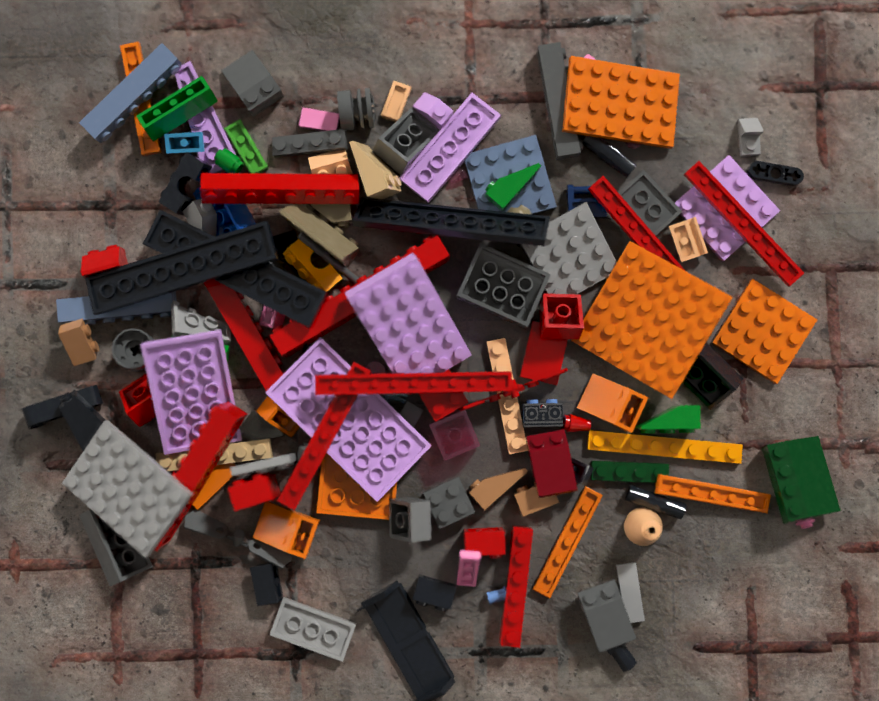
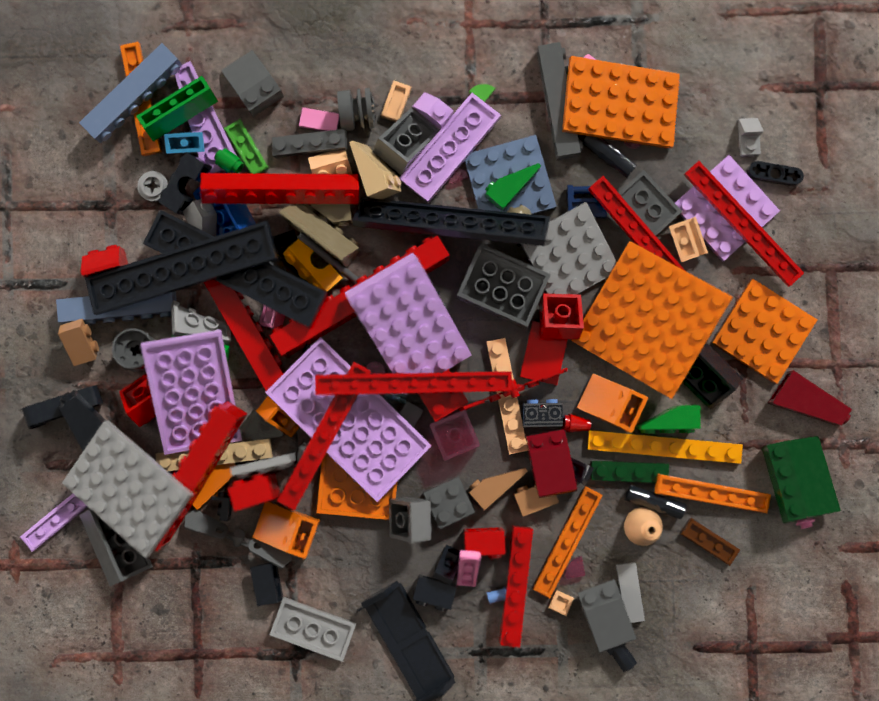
(53, 522): none -> lavender tile
(148, 179): none -> light grey gear
(225, 508): none -> black bracket
(447, 565): none -> black slope
(482, 91): none -> bright green tile
(561, 602): none -> light nougat tile
(575, 568): none -> clear pink tile
(710, 541): none -> reddish brown tile
(805, 398): none -> dark red slope

